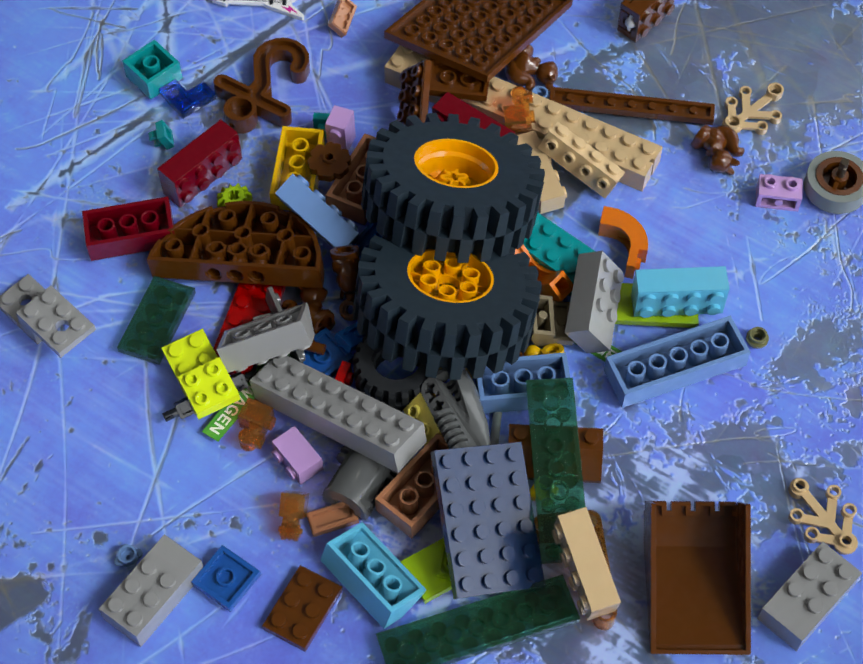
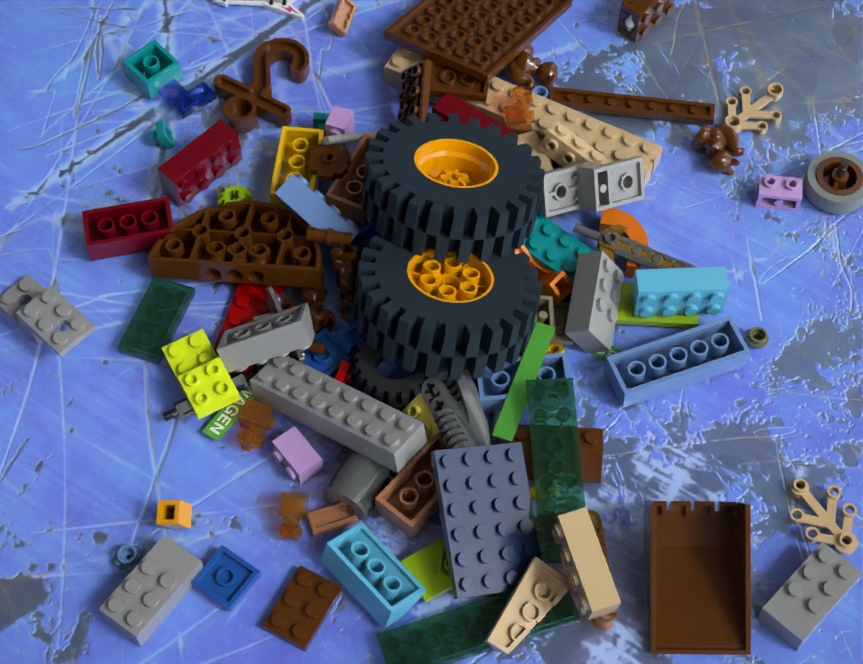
(174, 514): none -> light orange brick
(329, 236): none -> reddish brown pin
(343, 138): none -> light grey bar
(527, 370): none -> bright green sticker
(532, 598): none -> tan wing
(592, 186): none -> light grey bracket
(612, 243): none -> dark grey sword

